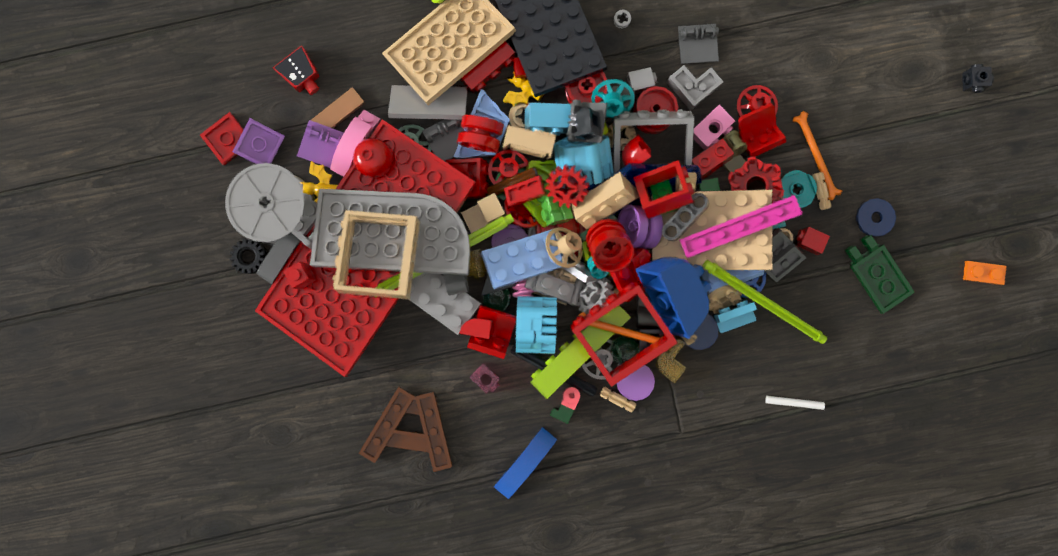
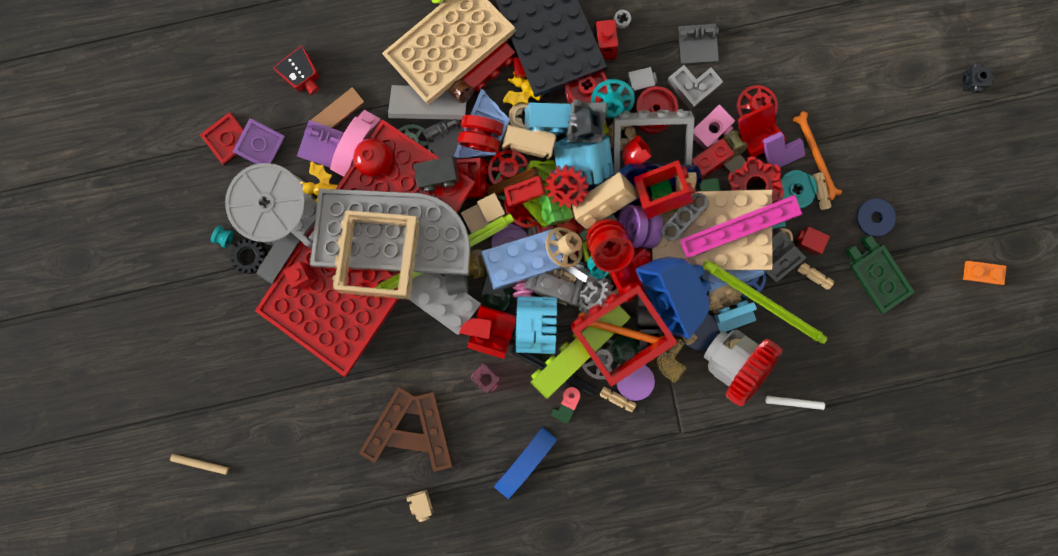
(199, 464): none -> tan bar
(222, 236): none -> teal wheel
(420, 505): none -> tan brick
(437, 173): none -> pearl dark grey brick
(461, 91): none -> reddish brown wheel
(606, 38): none -> red torso
(741, 363): none -> piece
(782, 154): none -> medium lavender tile
(815, 276): none -> tan axle

